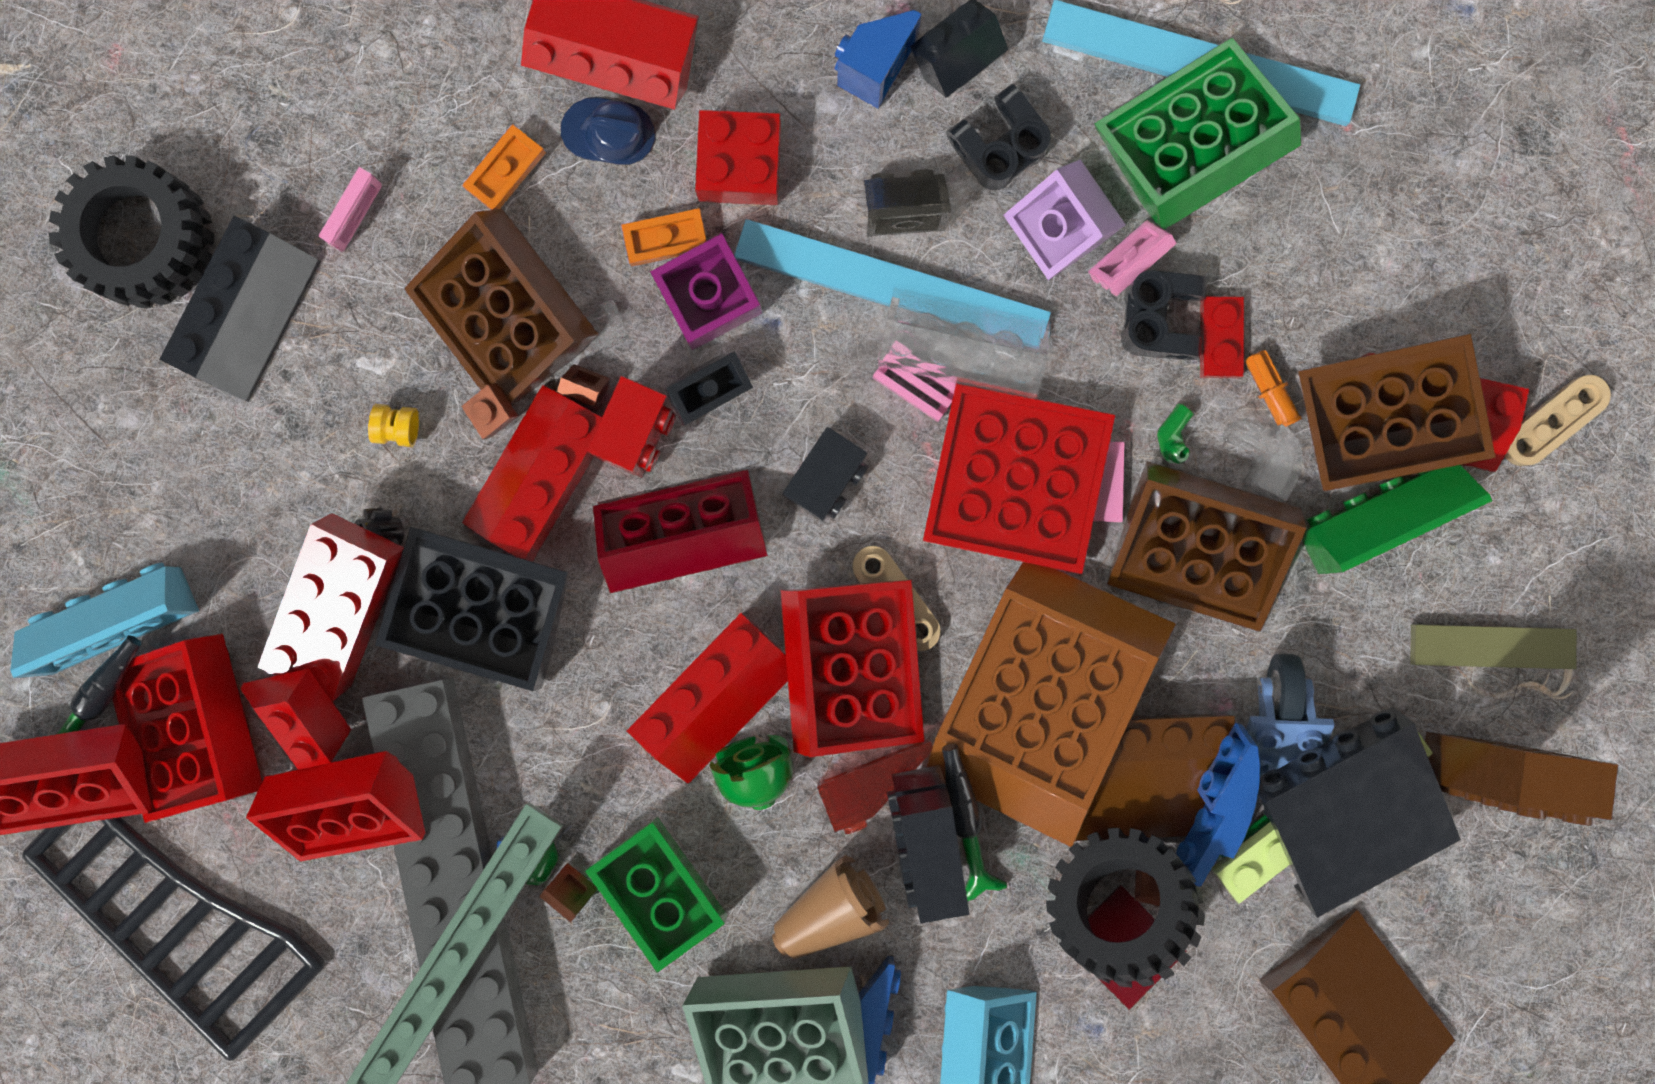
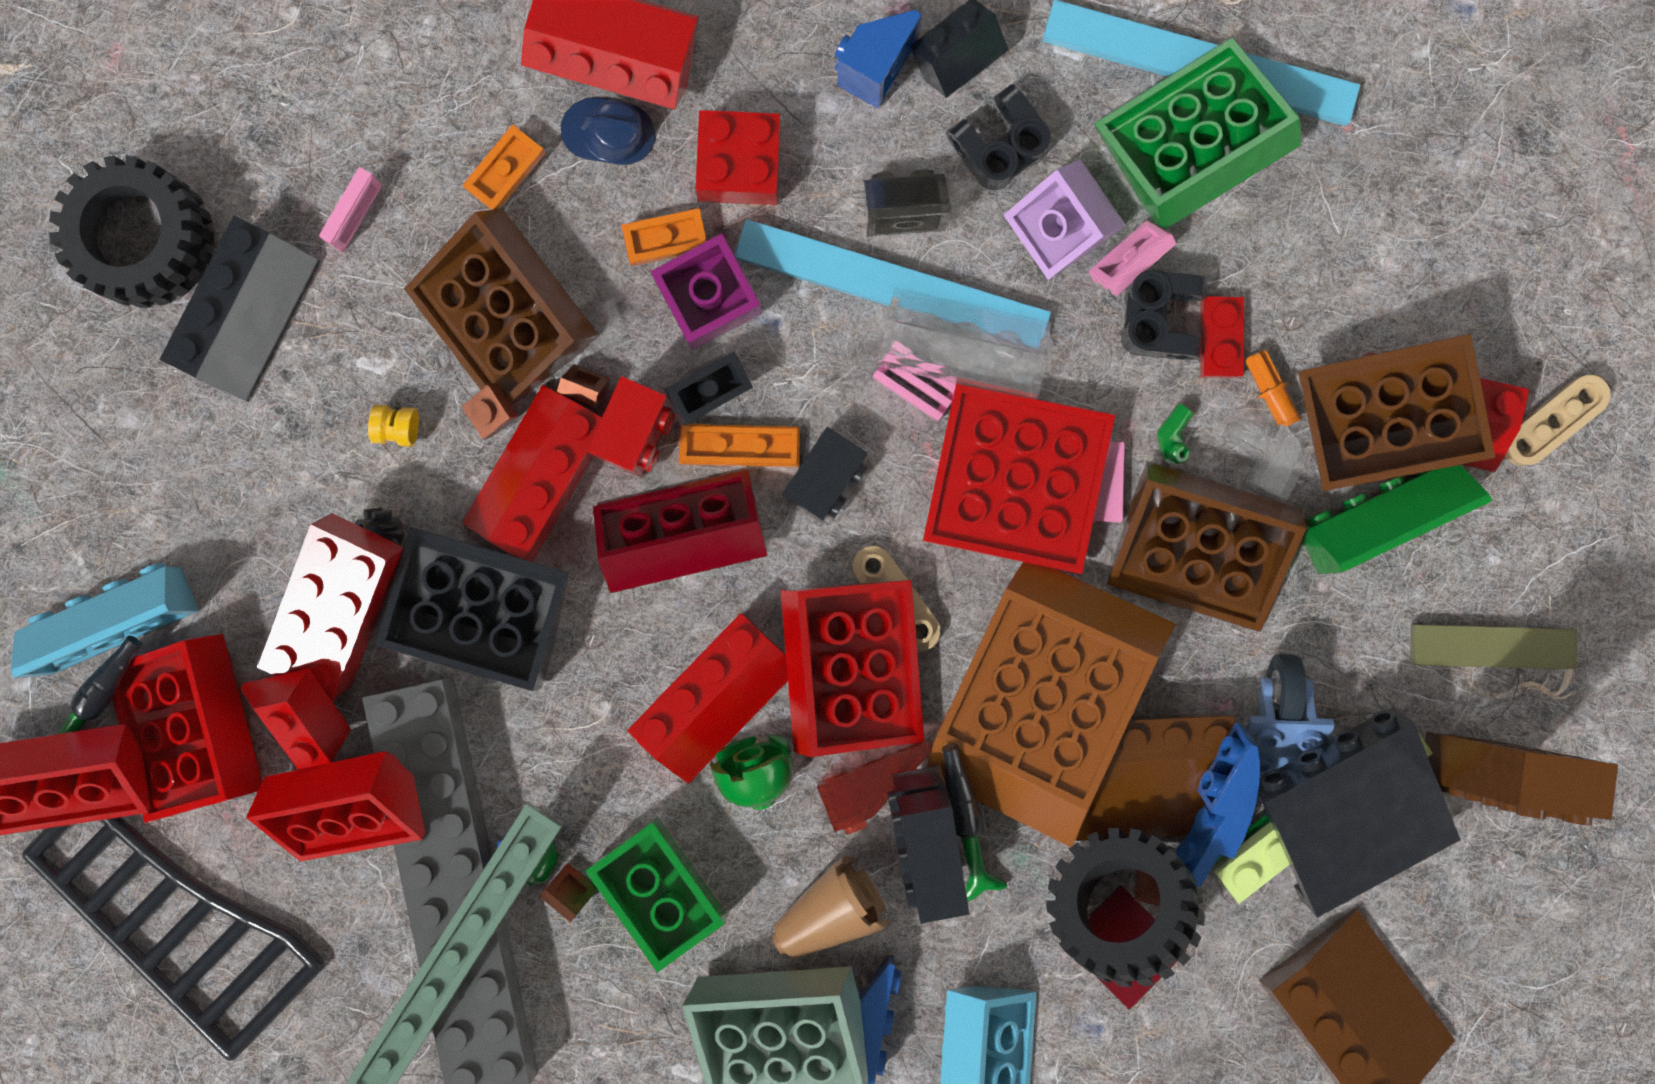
(739, 445): none -> orange tile

